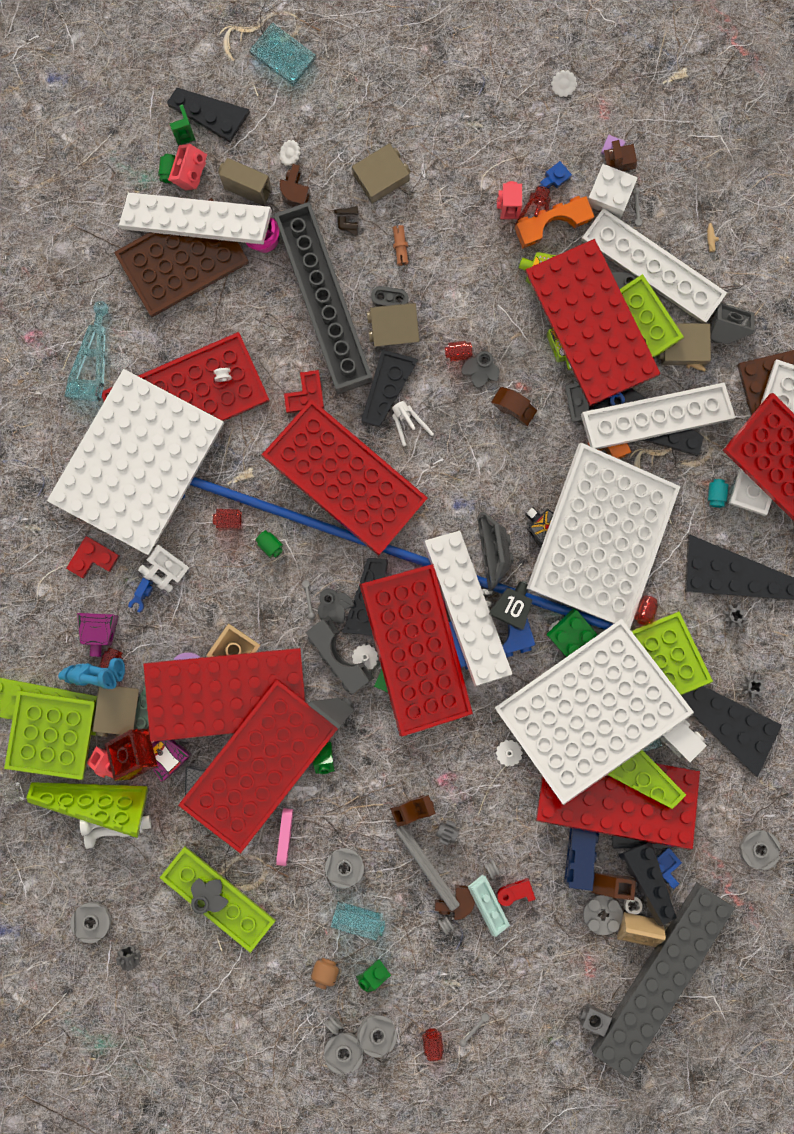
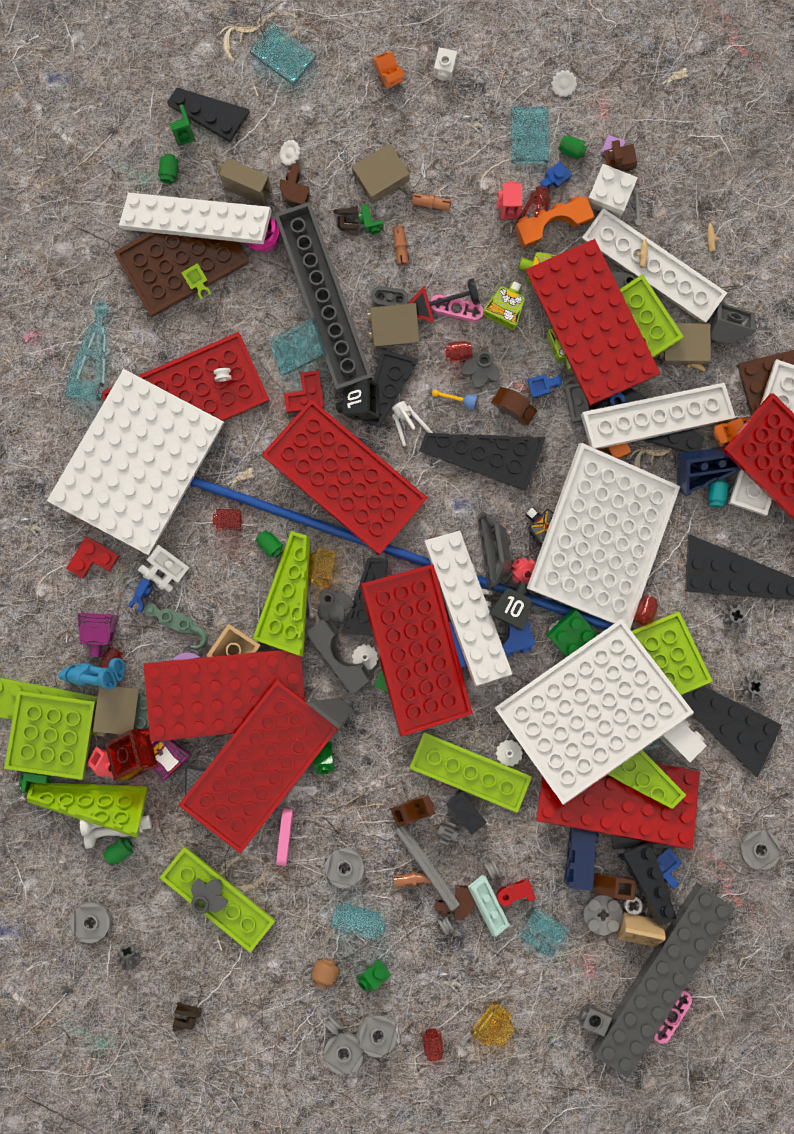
(28, 777): none -> green bracket
(118, 851): none -> green brick
(177, 622): none -> sand green piece
(186, 1010): none -> dark brown piece
(187, 167): coral brick -> none
(195, 277): none -> lime plate
(285, 608): none -> lime wing
(298, 346): none -> clear light blue plate
(321, 567): none -> clear yellow slope
(360, 401): none -> pearl dark grey torso
(365, 218): none -> green bracket
(388, 69): none -> orange brick
(411, 879): none -> nougat pin
(423, 305): none -> black piece
(431, 202): none -> nougat pin
(445, 64): none -> white brick
(466, 812): none -> black brick
(468, 317): none -> bright pink beam
(469, 400): none -> hinge
(470, 772): none -> lime plate
(493, 456): none -> black wing
(494, 1026): none -> clear yellow slope
(505, 306): none -> torso
(522, 570): none -> coral brick
(529, 135): none -> clear light blue plate
(541, 385): none -> blue plate
(547, 927): none -> clear light blue plate
(572, 147): none -> green brick
(643, 254): none -> tan helmet
(674, 1024): none -> bright pink beam
(703, 467): none -> dark blue wedge
(725, 432): none -> orange brick

